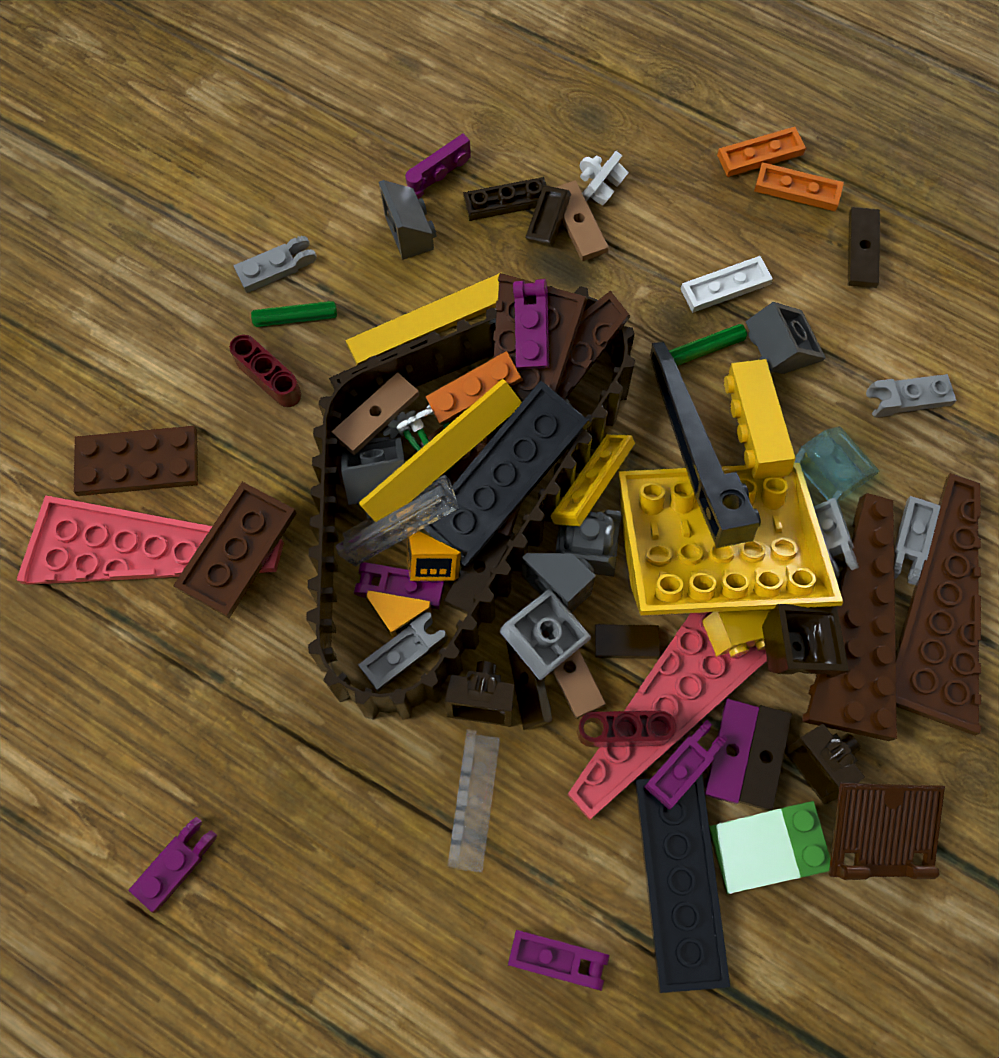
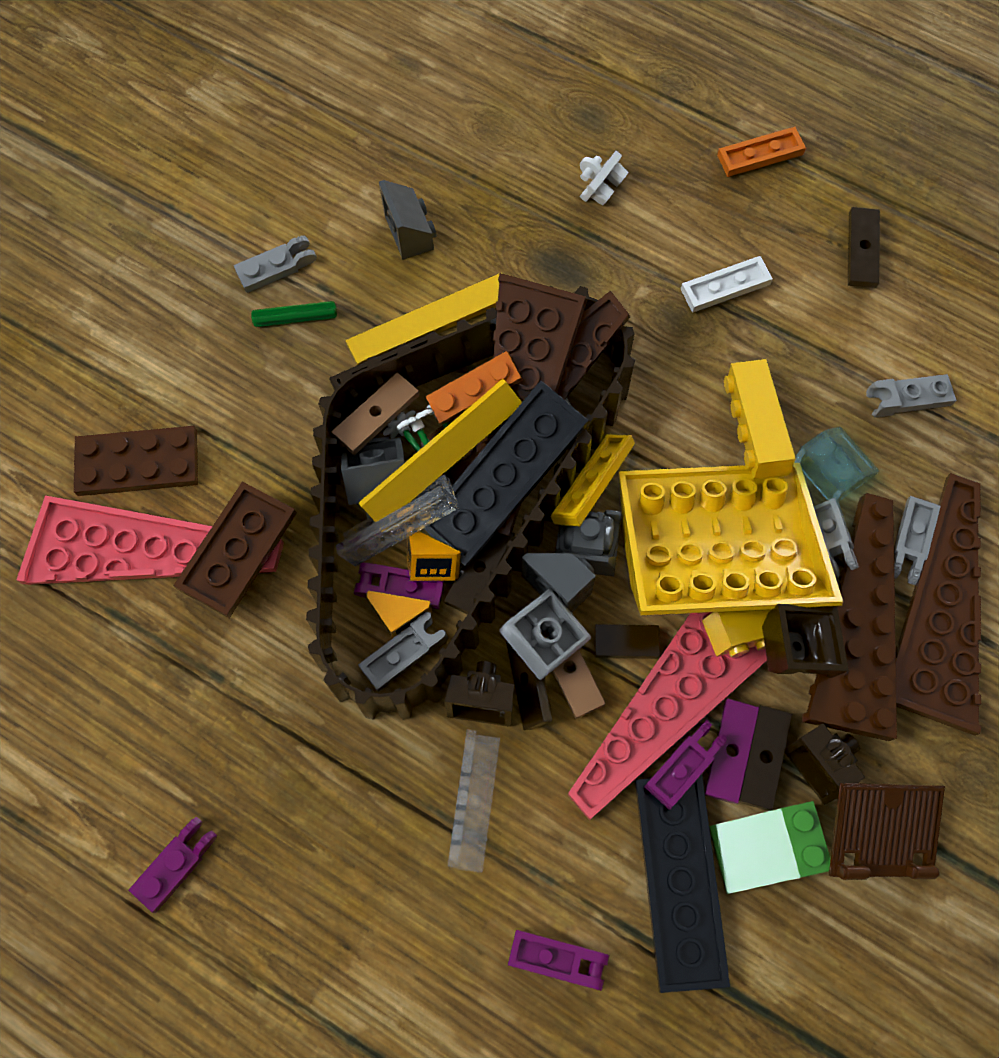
(261, 359): dark red beam -> none
(438, 164): magenta plate -> none
(503, 198): dark brown tile -> none
(531, 325): magenta plate -> none
(548, 215): dark brown tile -> none
(582, 225): medium nougat tile -> none
(640, 721): dark red beam -> none
(709, 344): green axle -> none
(719, 495): black piece -> none
(784, 338): dark grey slope -> none
(799, 186): orange plate -> none

